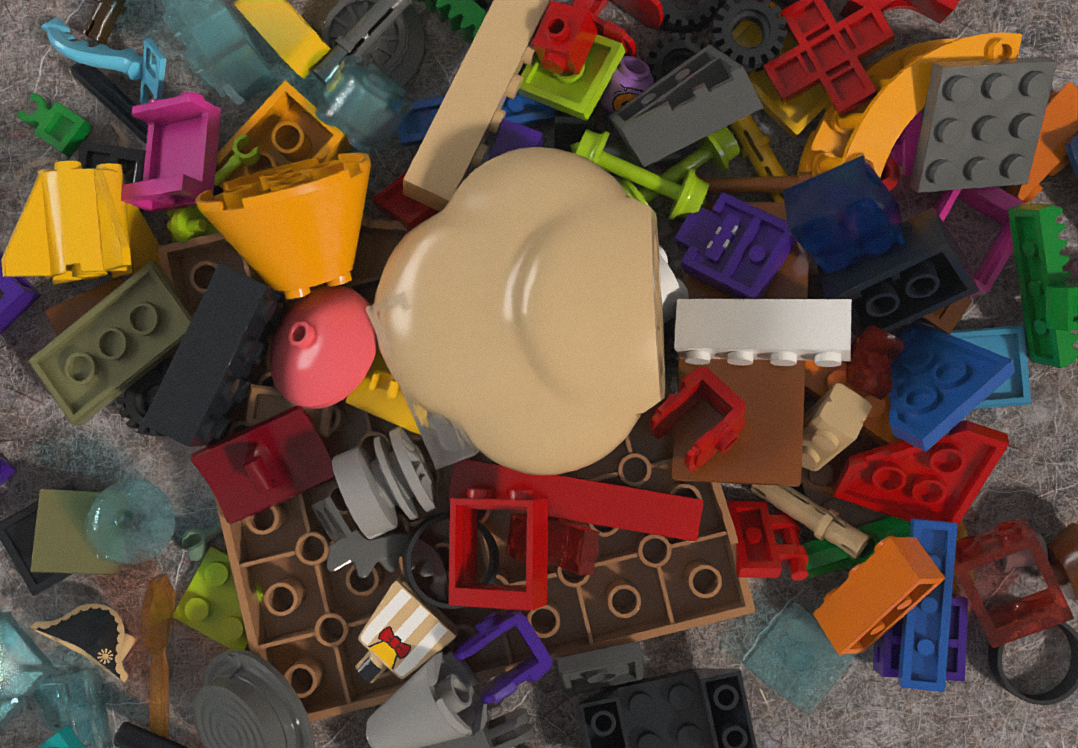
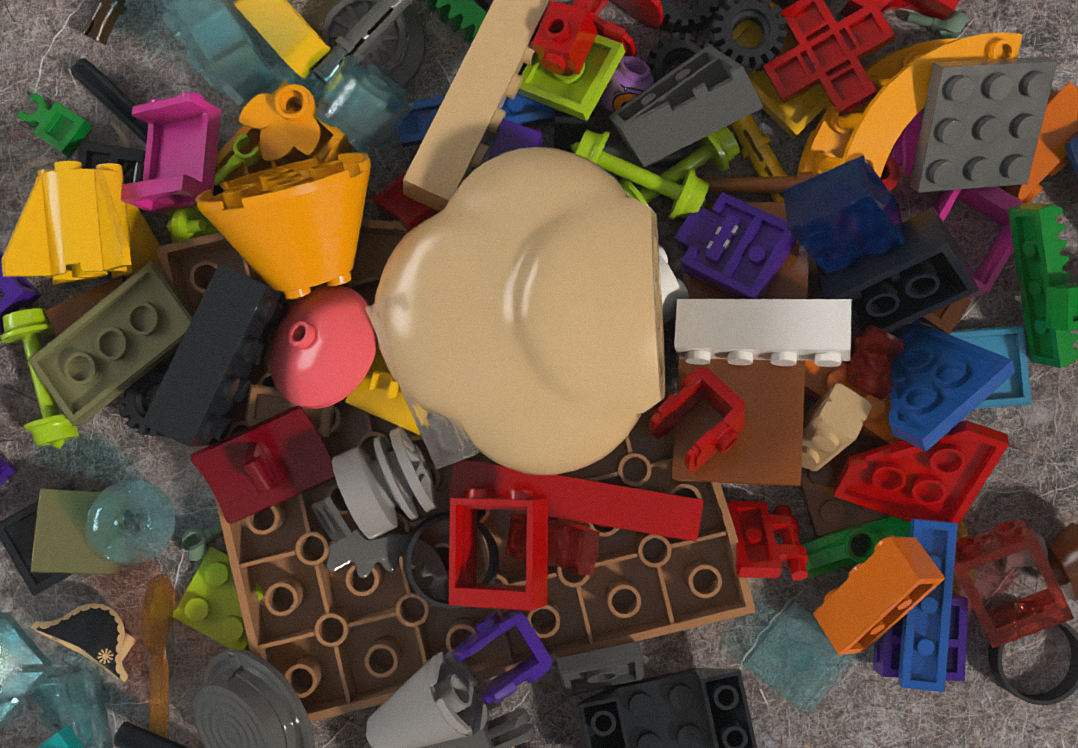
(28, 327): none -> lime piece
(147, 68): medium azure piece -> none
(281, 128): none -> light orange plate
(403, 633): torso -> none
(818, 519): tan pin -> none
(946, 29): none -> sand green hand

